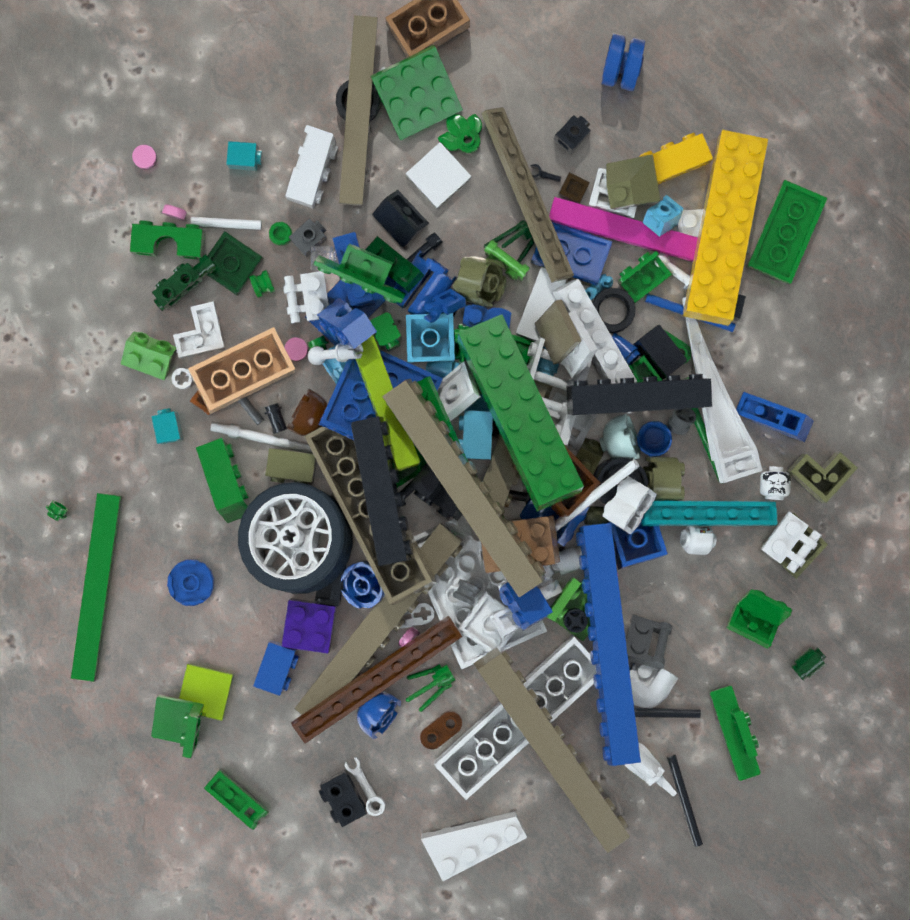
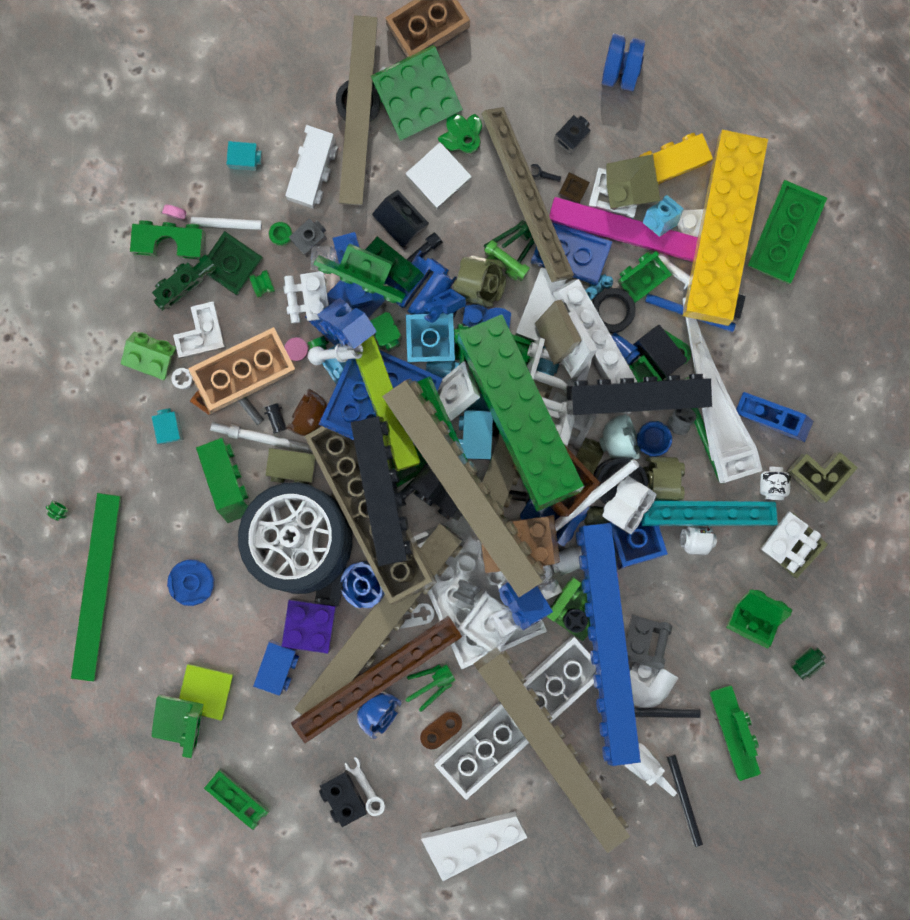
(144, 157): bright pink tile -> none
(410, 634): bright pink tile -> none

